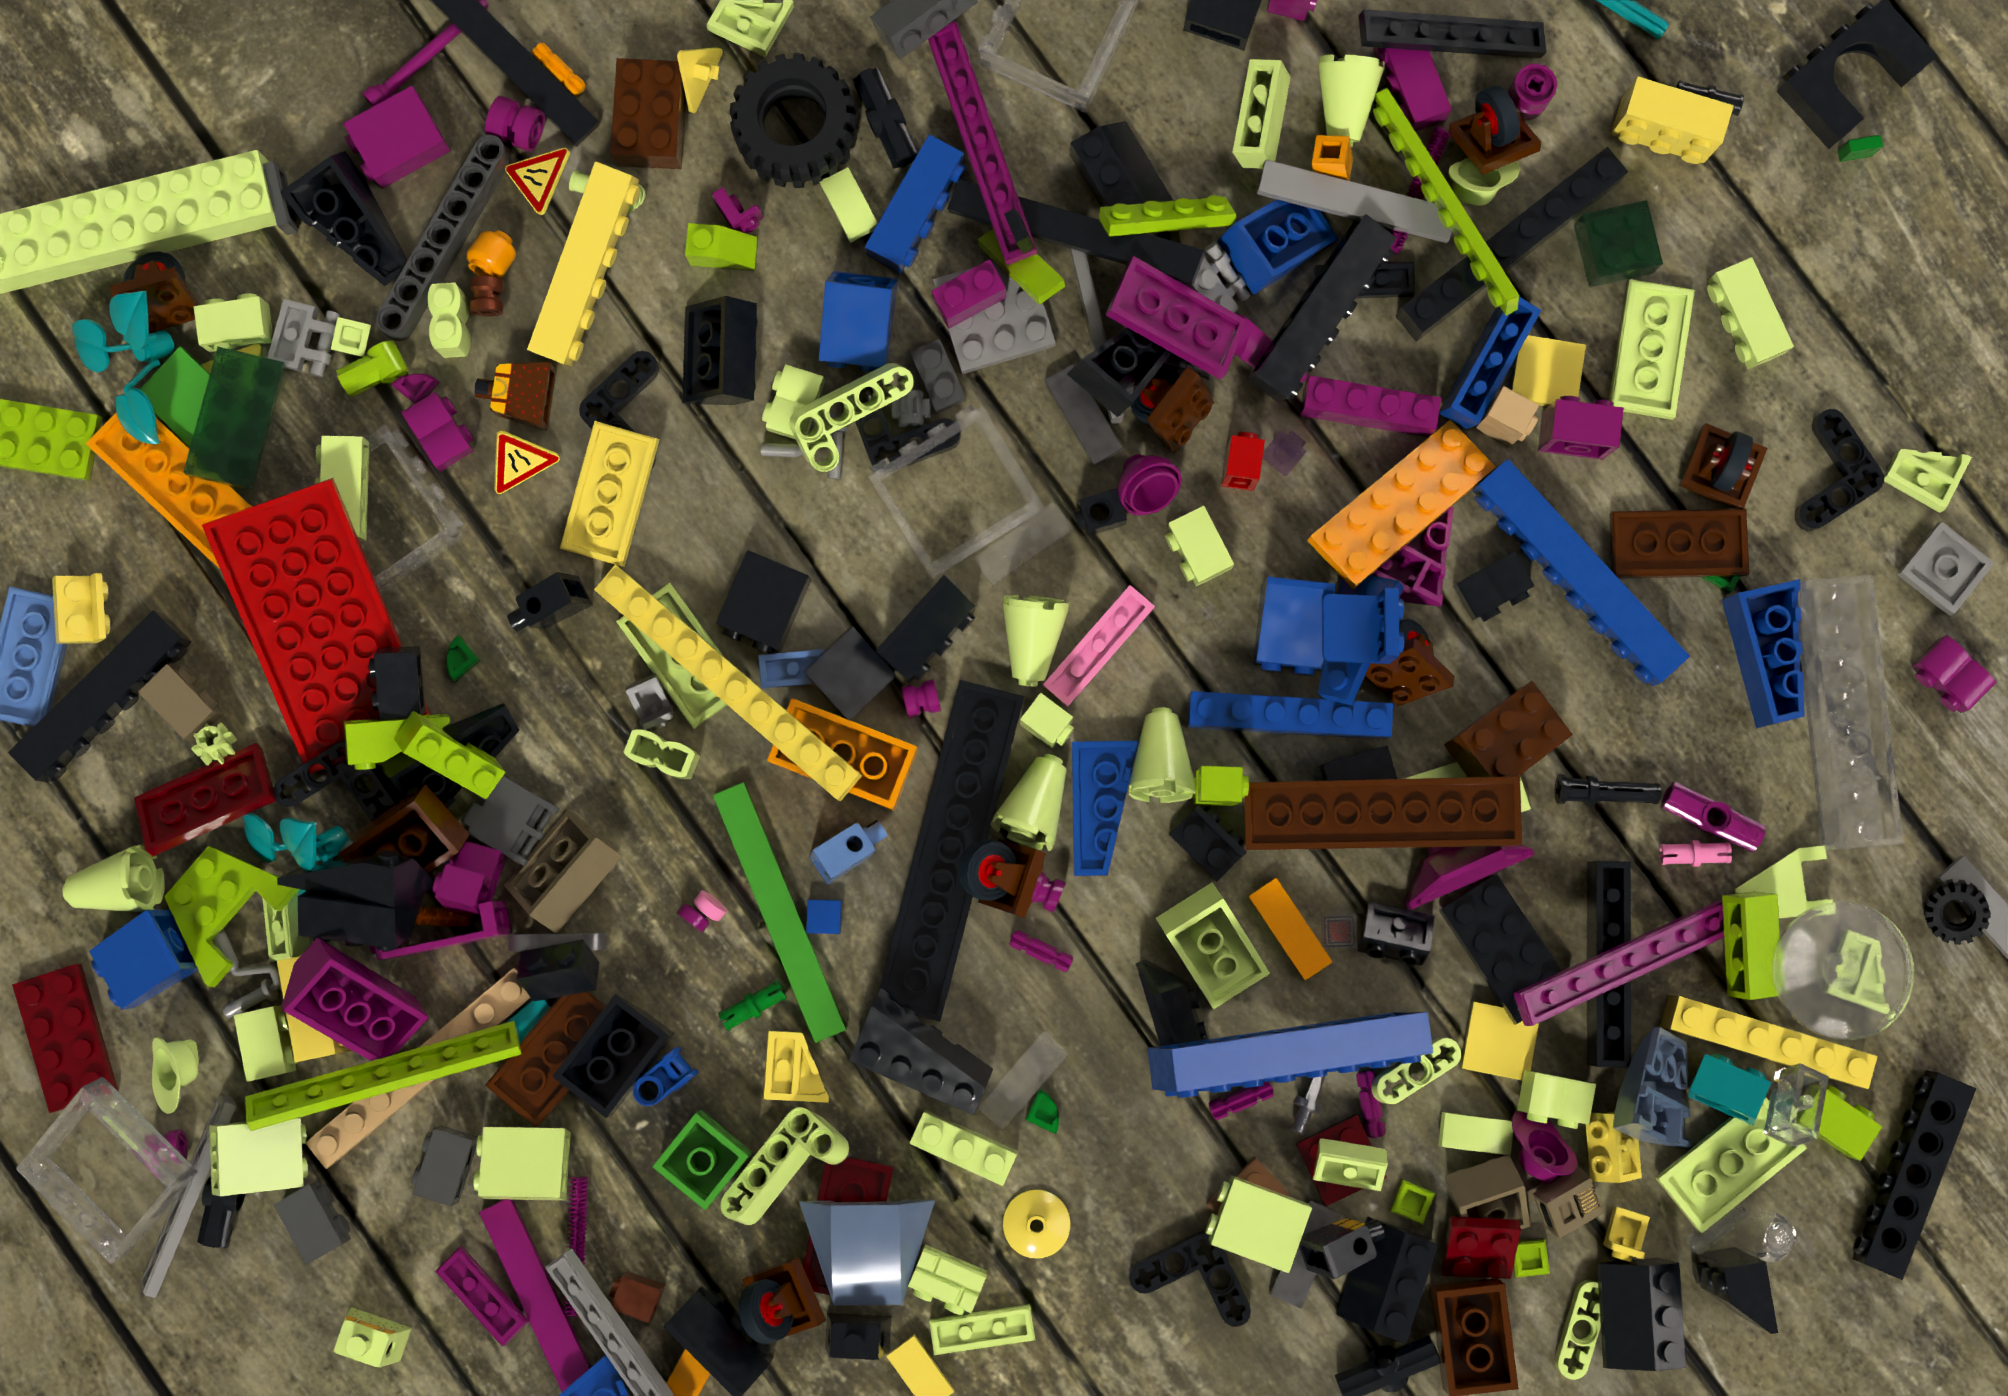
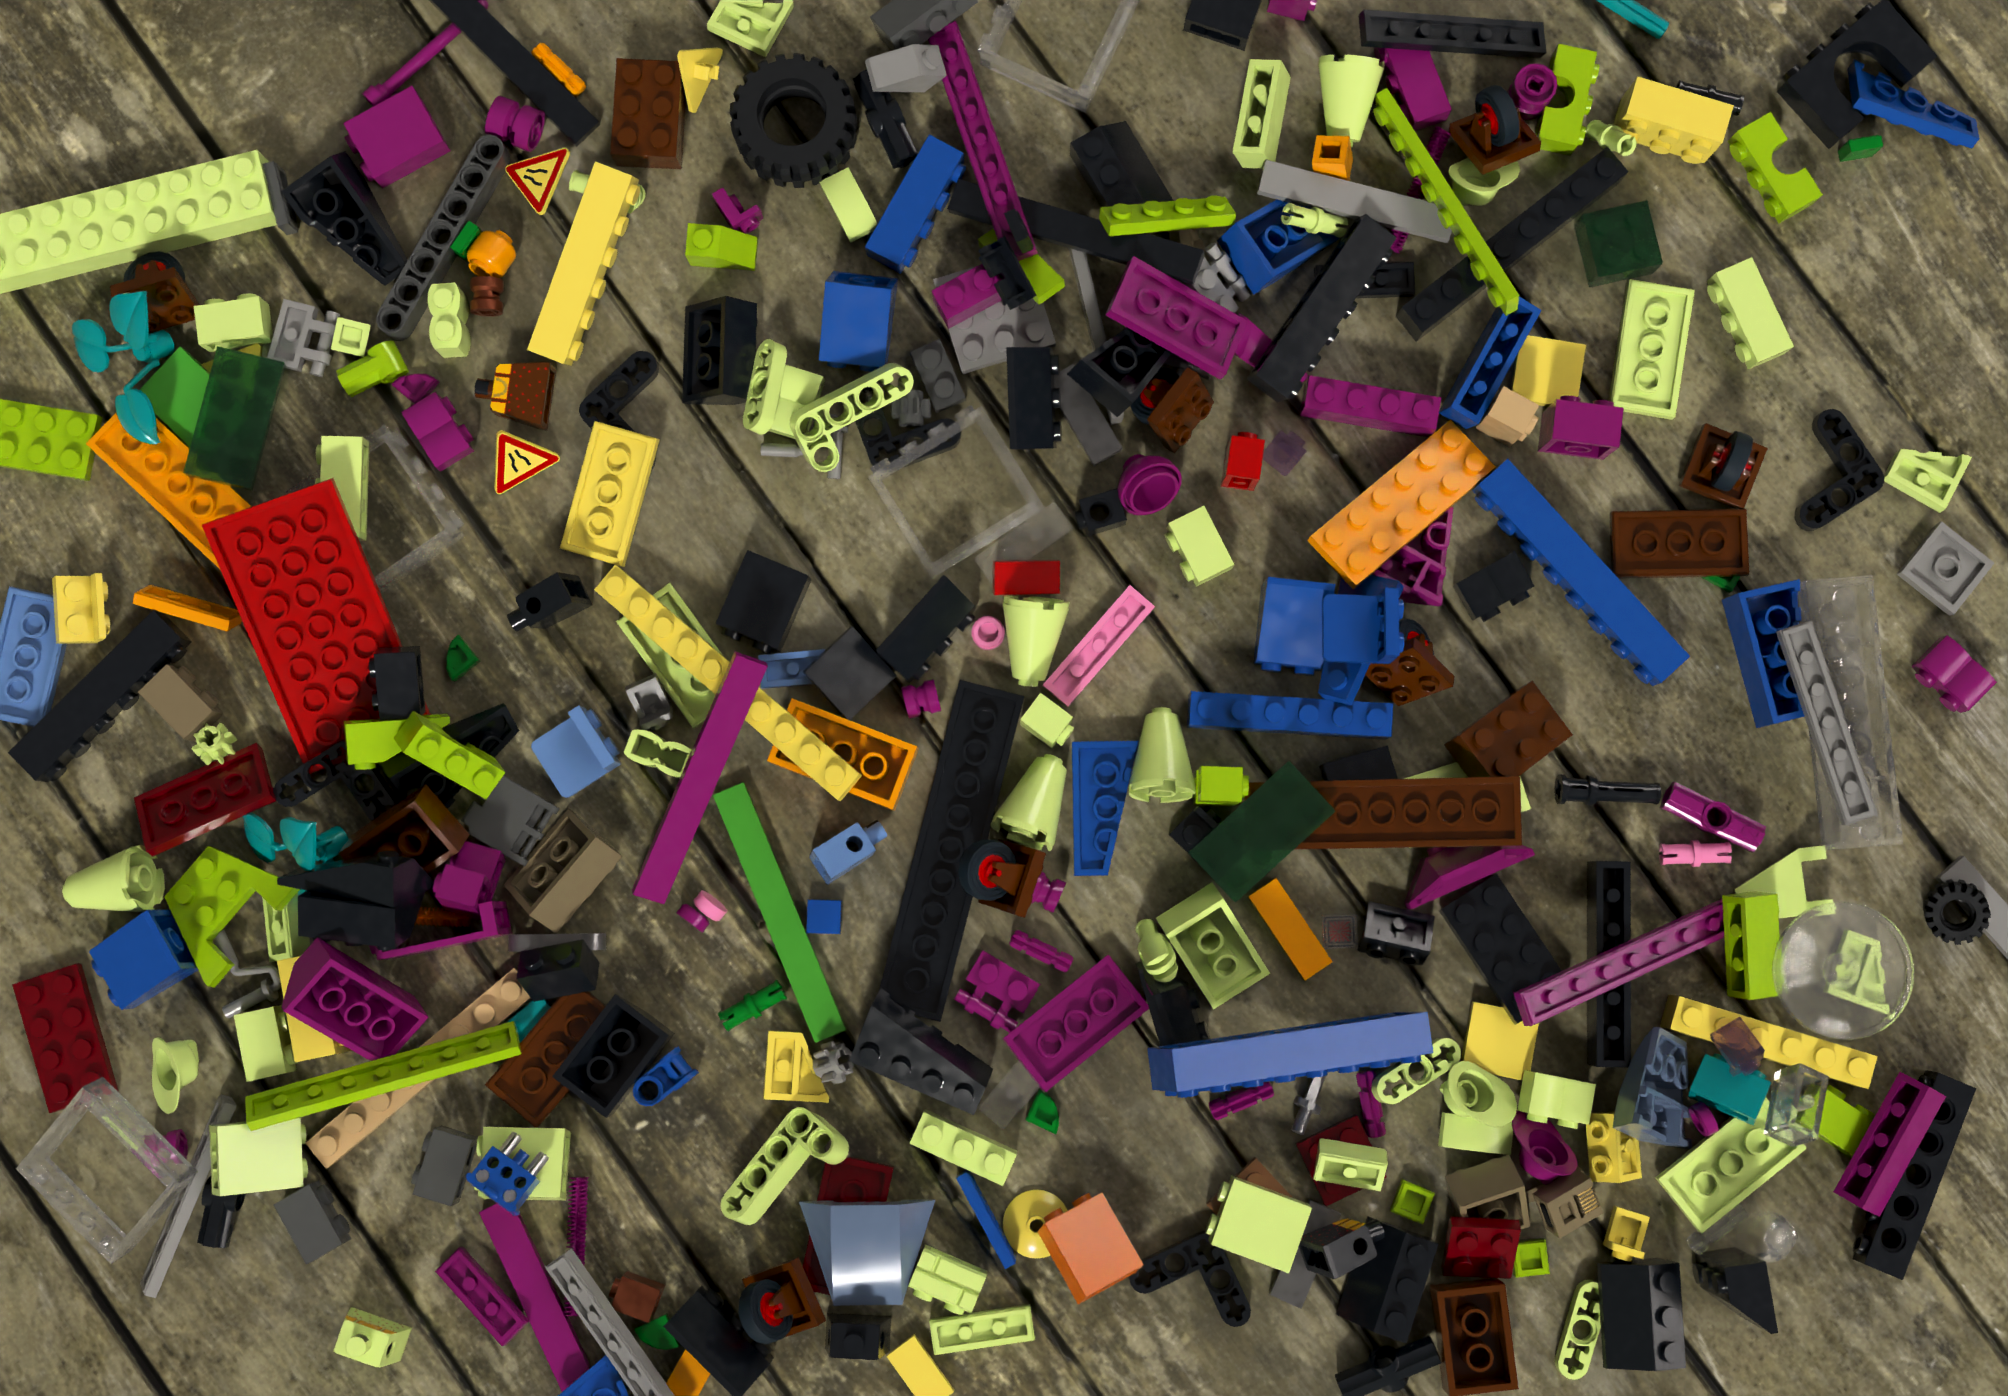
(187, 607): none -> light orange tile
(465, 240): none -> green tile
(505, 1190): none -> blue piece
(576, 752): none -> medium blue bracket
(656, 1335): none -> green tile
(699, 777): none -> magenta tile
(702, 1159): bright green brick -> none
(761, 403): none -> yellowish green beam
(832, 1063): none -> light grey gear
(906, 69): none -> light grey slope
(986, 1218): none -> blue tile
(988, 633): none -> bright pink tile
(1003, 983): none -> magenta plate
(1014, 284): none -> black hinge
(1026, 577): none -> red tile
(1033, 398): none -> black slope
(1076, 1023): none -> magenta plate
(1089, 1246): none -> orange brick
(1156, 952): none -> yellowish green arm
(1262, 831): none -> clear green plate
(1314, 220): none -> yellowish green pin
(1478, 1095): none -> yellowish green piece
(1562, 128): none -> lime arch
(1611, 136): none -> yellowish green pin
(1703, 1119): none -> magenta tile
(1738, 1047): none -> bracket
(1782, 193): none -> lime arch
(1826, 723): none -> light grey tile
(1889, 1144): none -> magenta brick
(1909, 108): none -> blue wing

